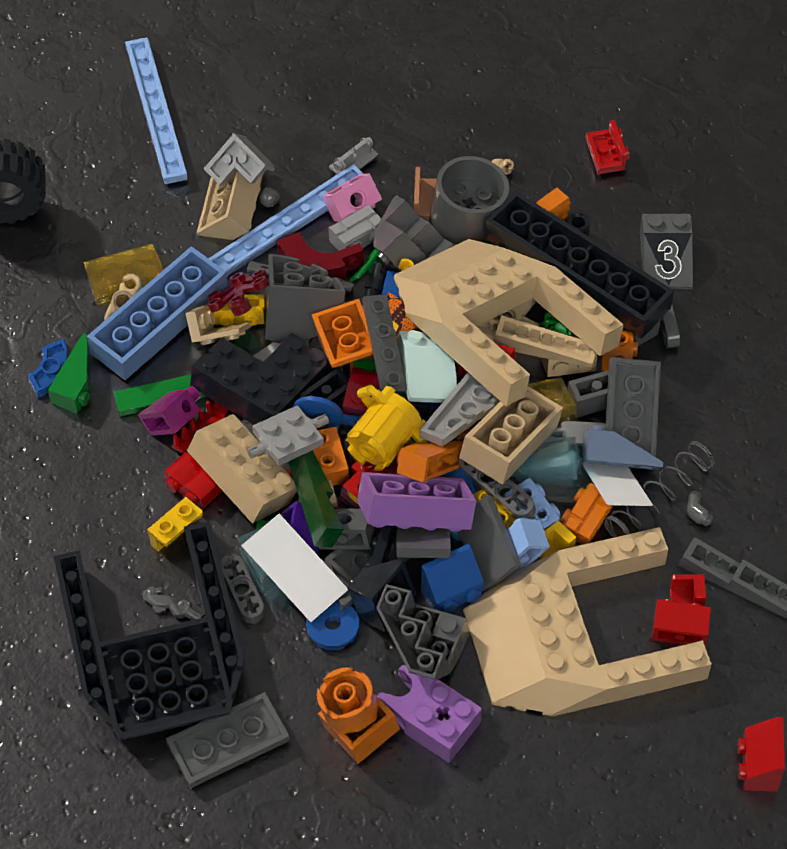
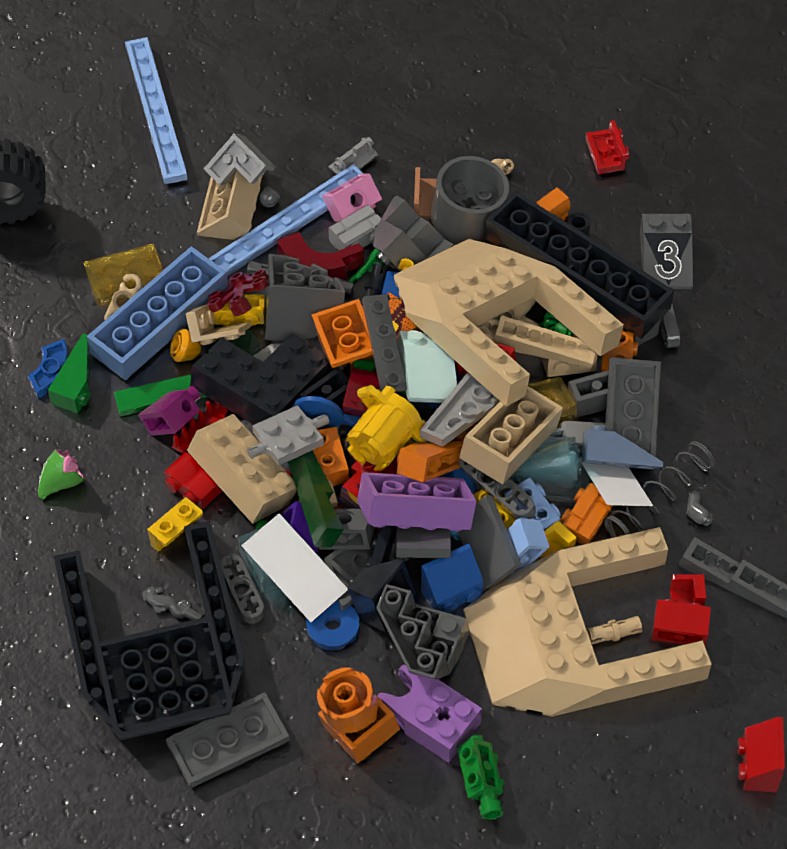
(59, 473): none -> bright green hat
(183, 348): none -> light orange cone
(481, 774): none -> green brick
(614, 630): none -> tan pin

